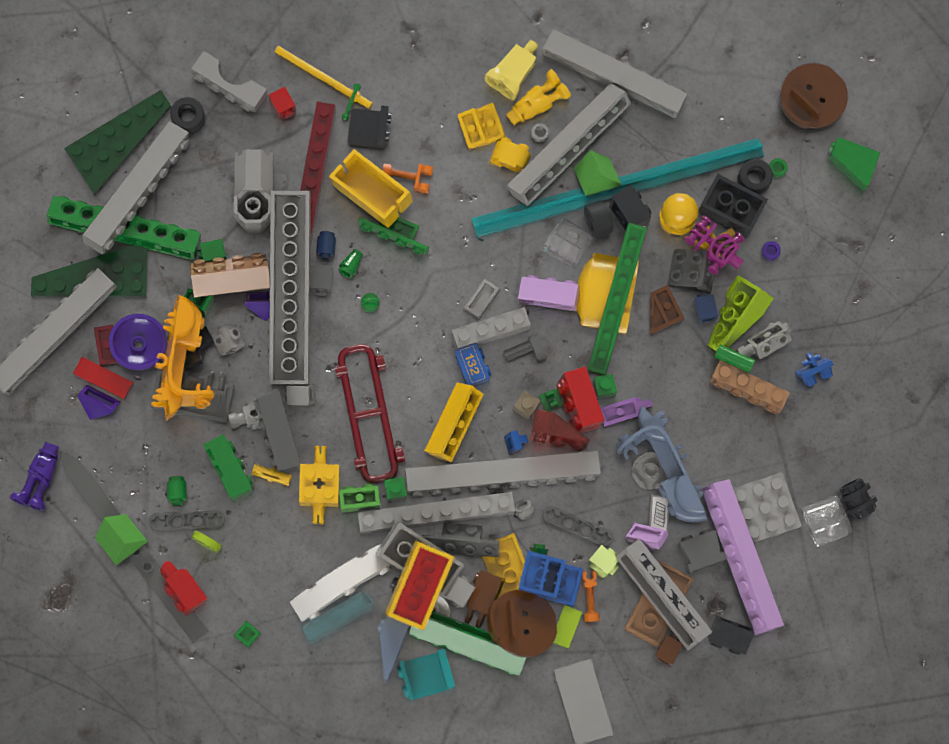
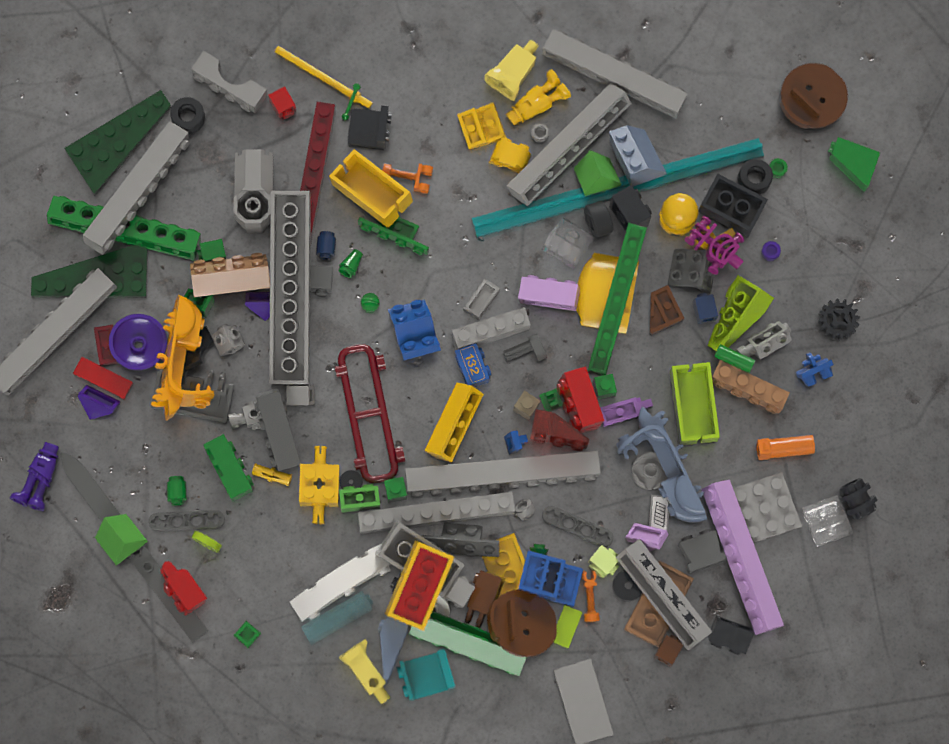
(351, 475): none -> black wheel
(365, 671): none -> light yellow piece
(414, 329): none -> blue bracket
(619, 587): none -> black piece
(636, 155): none -> sand blue slope
(694, 403): none -> lime piece
(785, 447): none -> orange piece
(845, 324): none -> black gear

